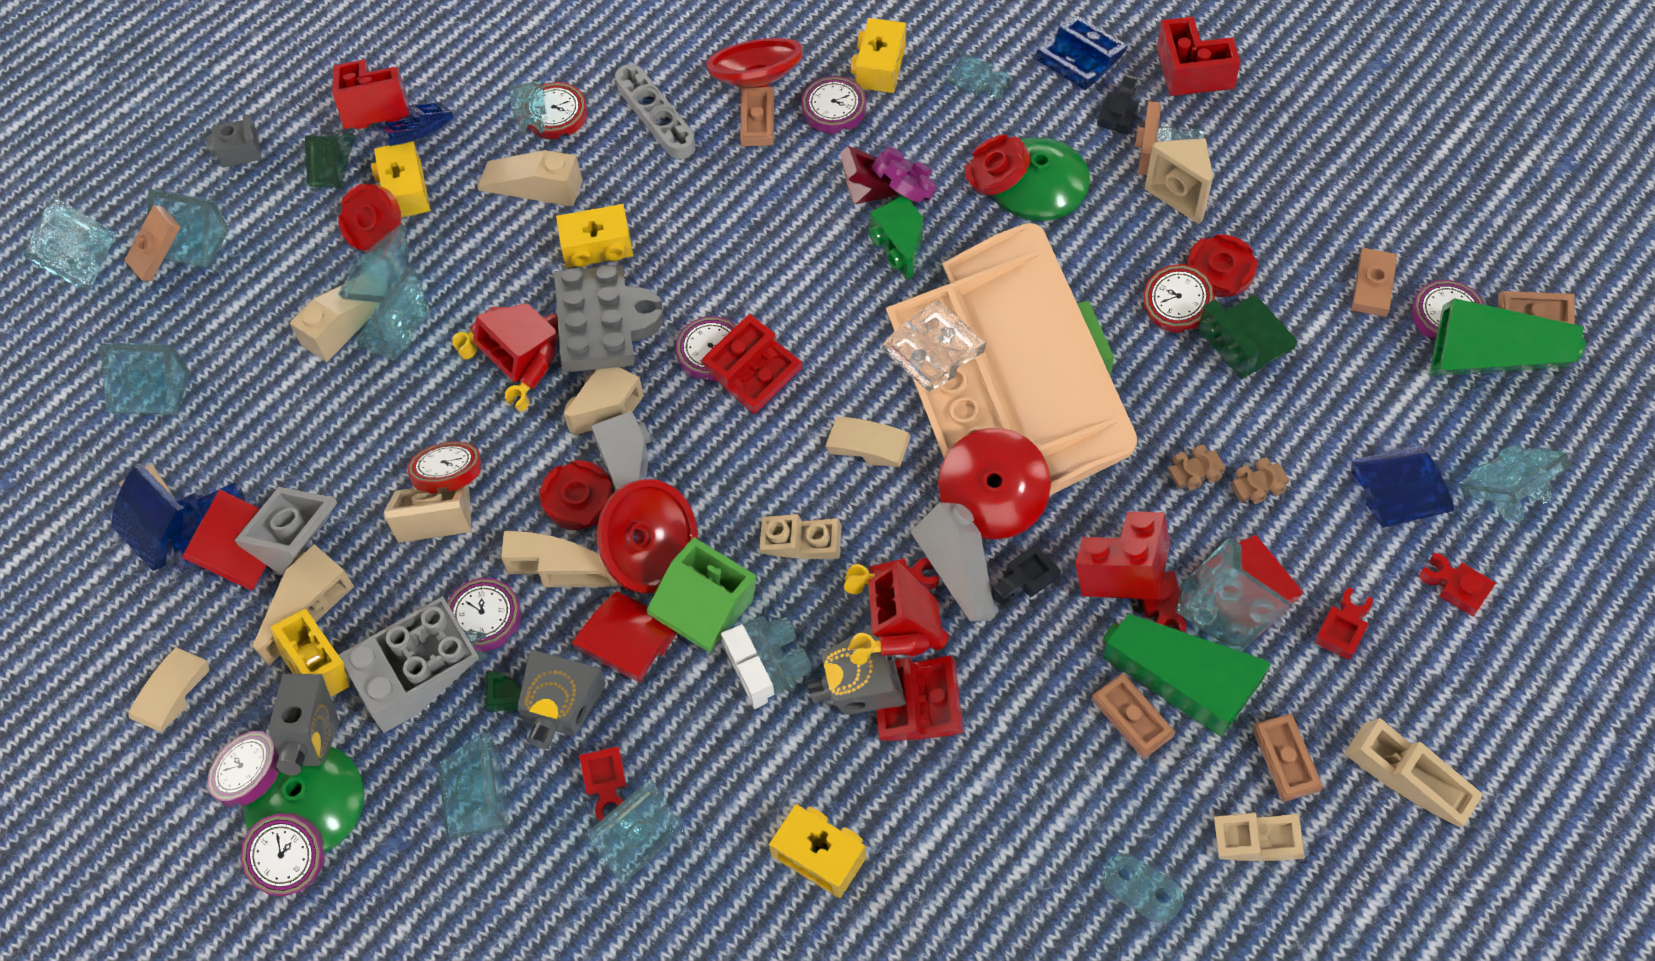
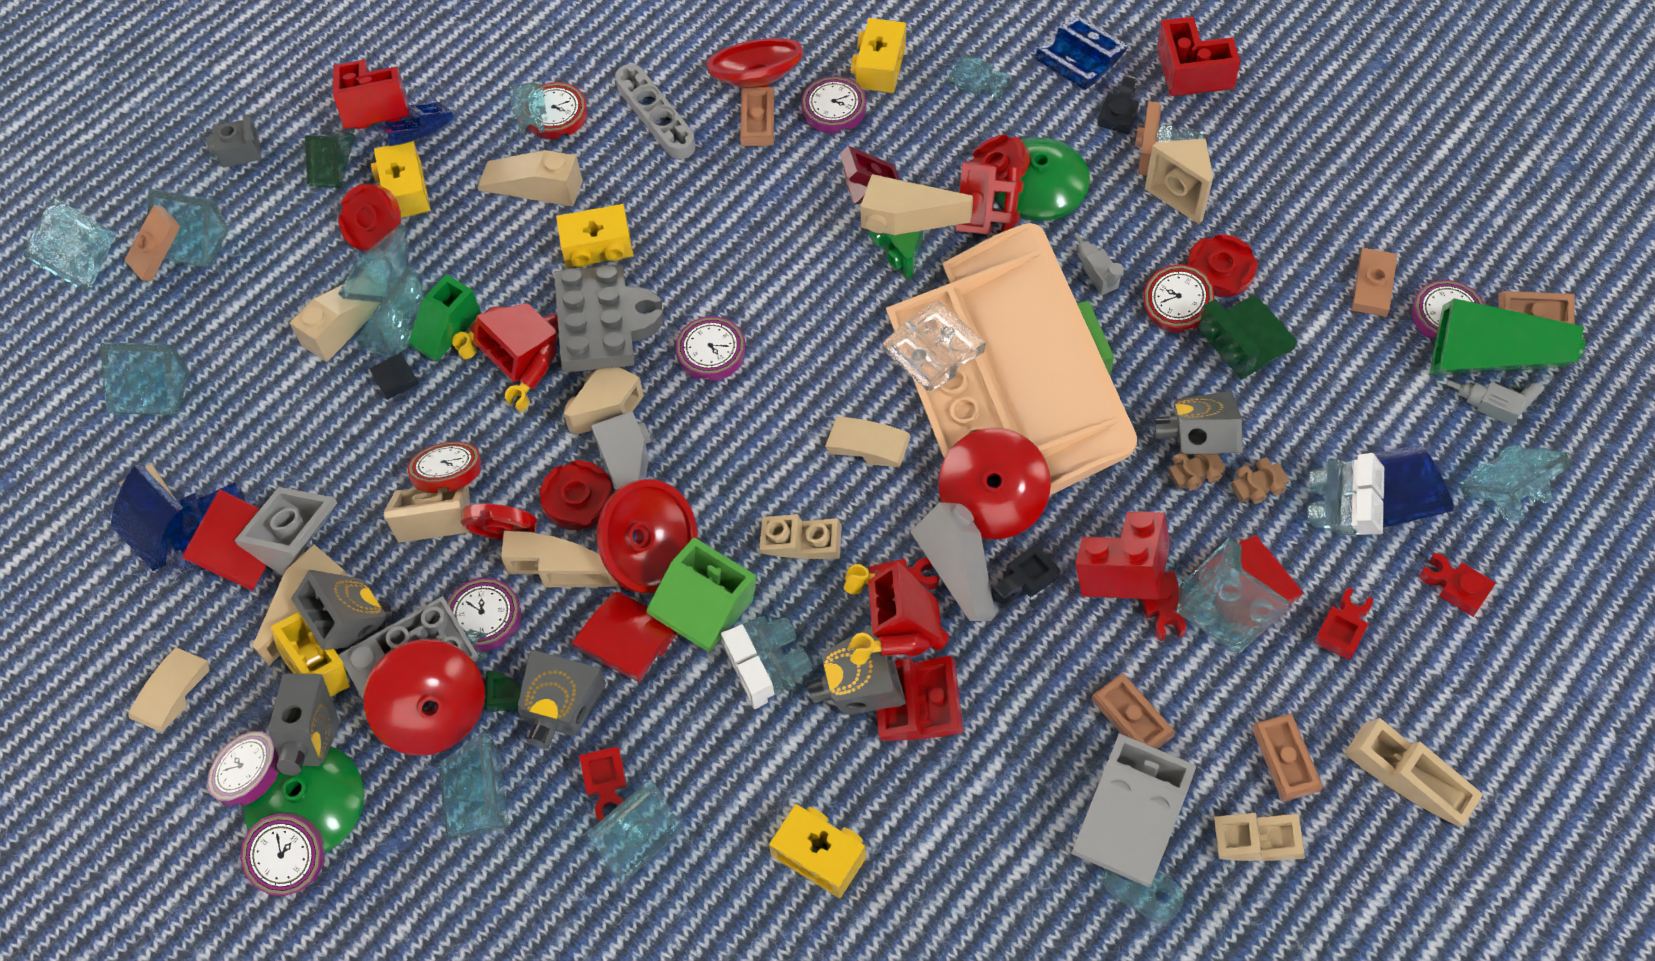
(339, 609): none -> dark grey torso
(393, 376): none -> black tile
(408, 679): none -> red dish
(443, 313): none -> green slope
(494, 519): none -> red tile
(751, 363): red slope -> none
(907, 178): magenta plate -> none
(908, 207): none -> tan slope
(982, 182): none -> red plate
(1099, 267): none -> light grey piece
(1134, 810): none -> light grey slope
(1185, 670): green slope -> none
(1204, 424): none -> dark grey torso
(1352, 496): none -> hips
(1497, 400): none -> light grey piece

